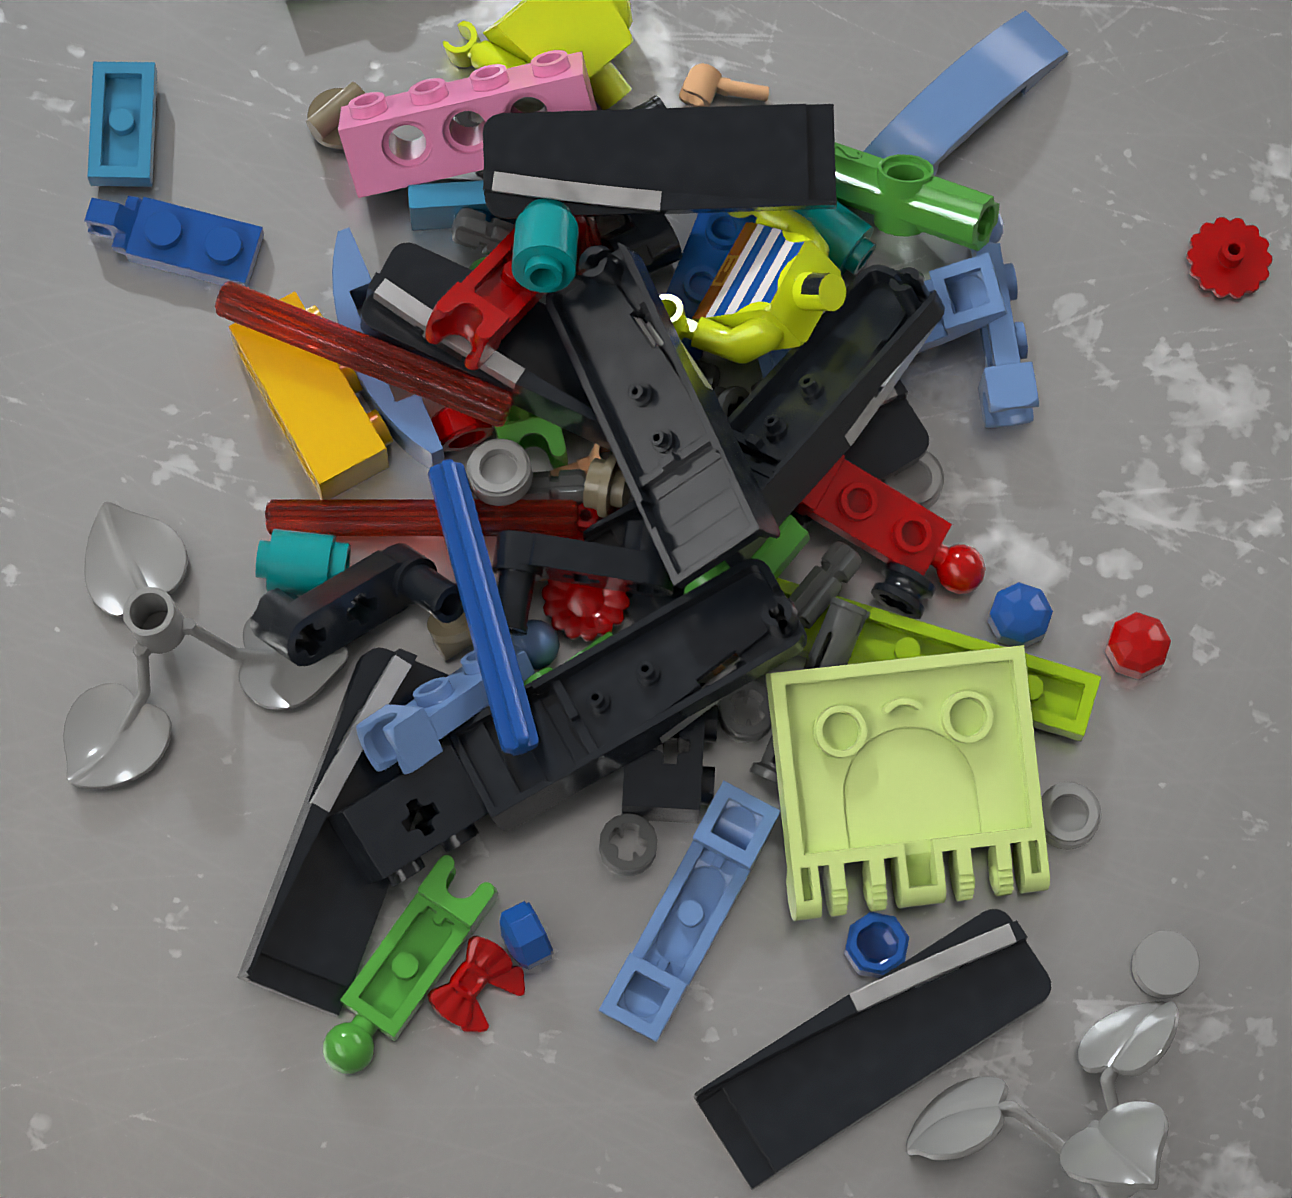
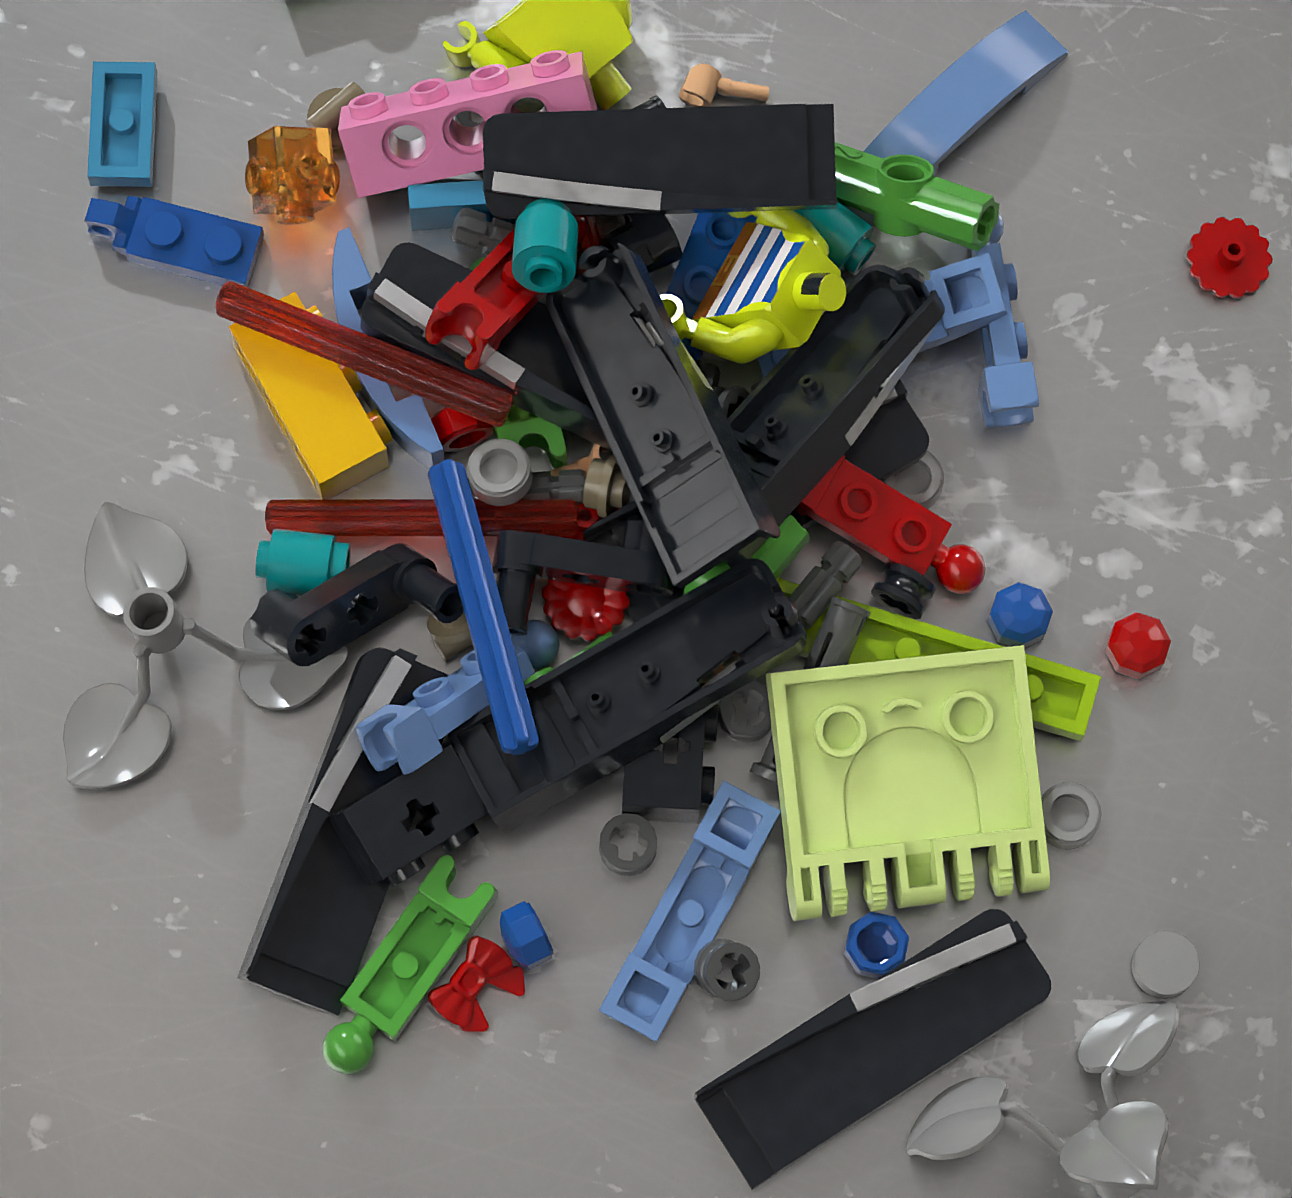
(292, 173): none -> clear orange brick
(745, 973): none -> dark grey bush

